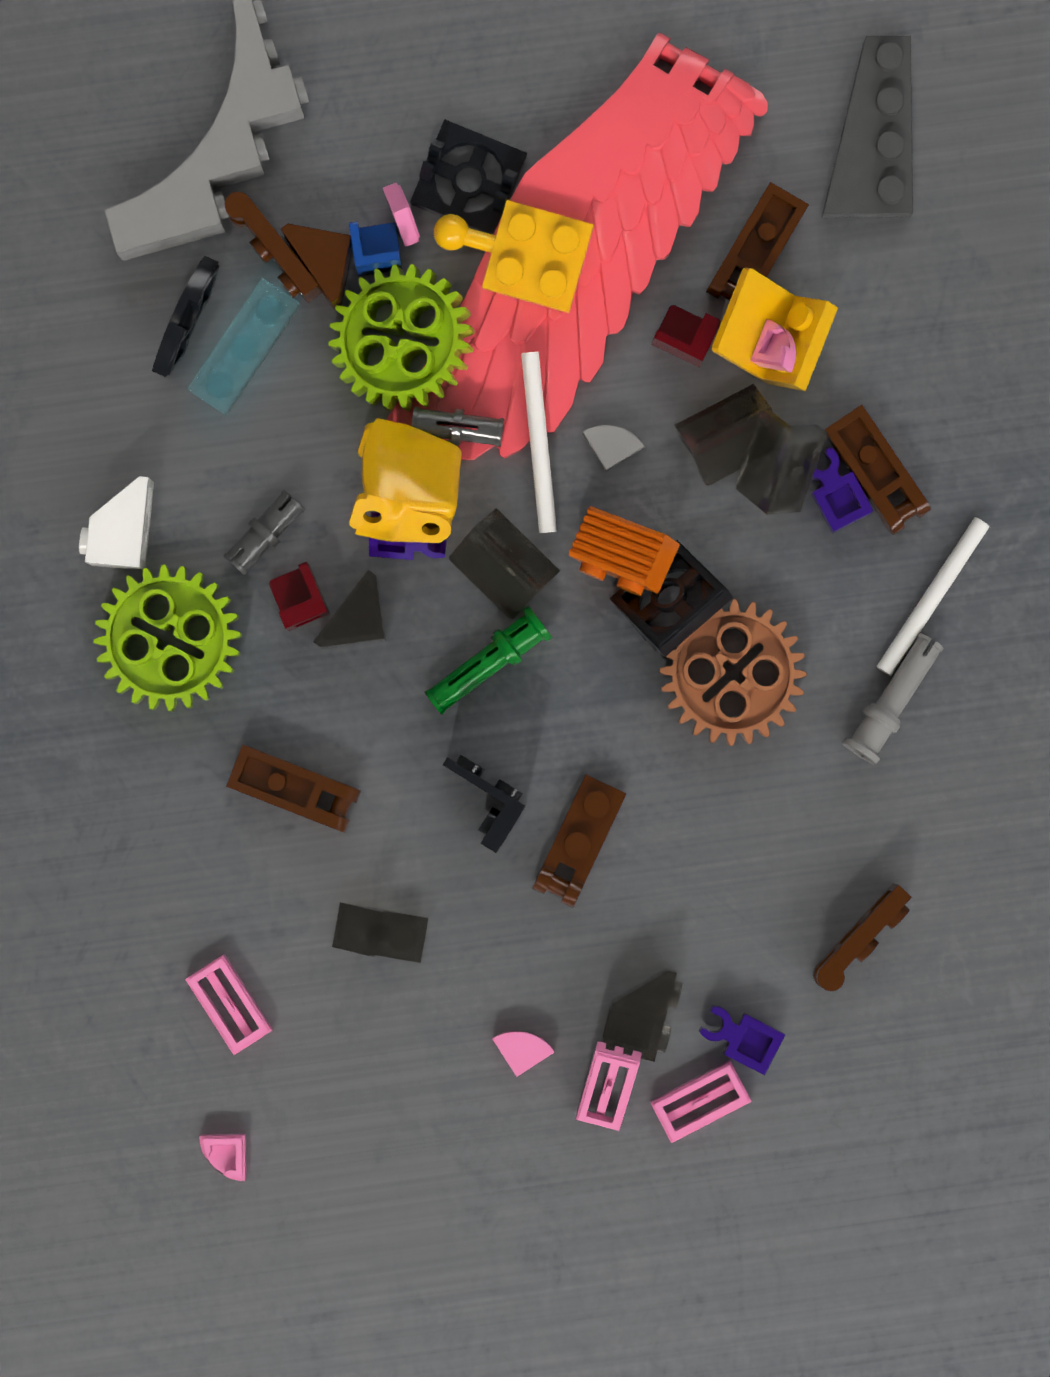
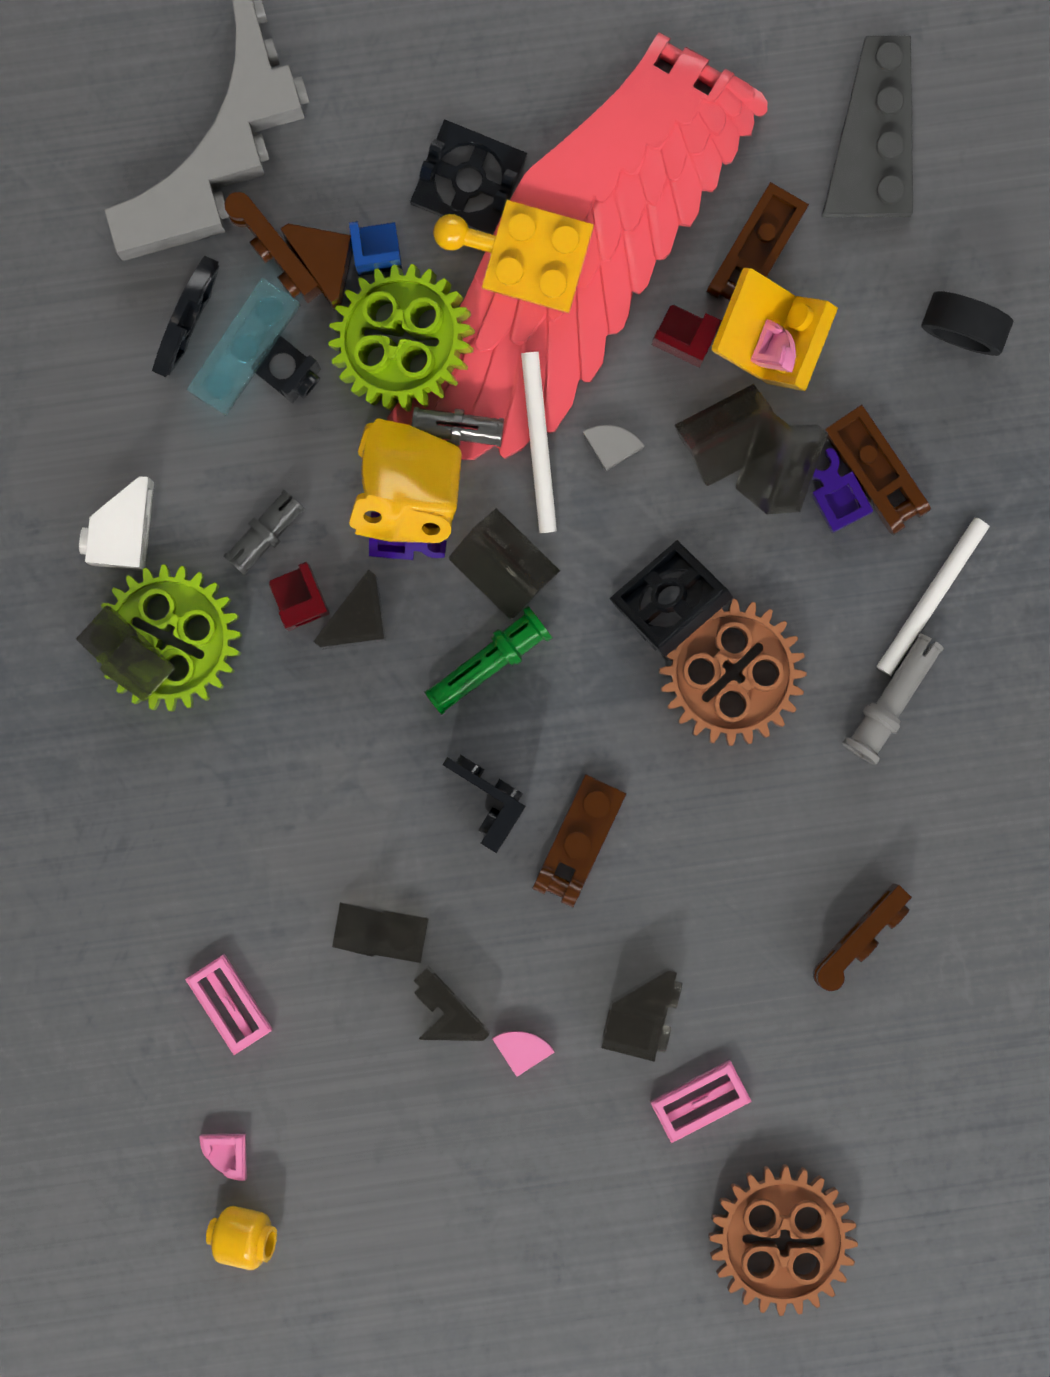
(125, 654): none -> clear smoke slope
(241, 1238): none -> yellow head
(291, 787): reddish brown plate -> none
(301, 381): none -> black bracket
(402, 214): bright pink tile -> none
(457, 1021): none -> clear smoke slope
(615, 1058): bright pink tile -> none
(623, 550): orange brick -> none
(748, 1041): dark purple plate -> none
(779, 1281): none -> nougat gear
(967, 323): none -> black tyre

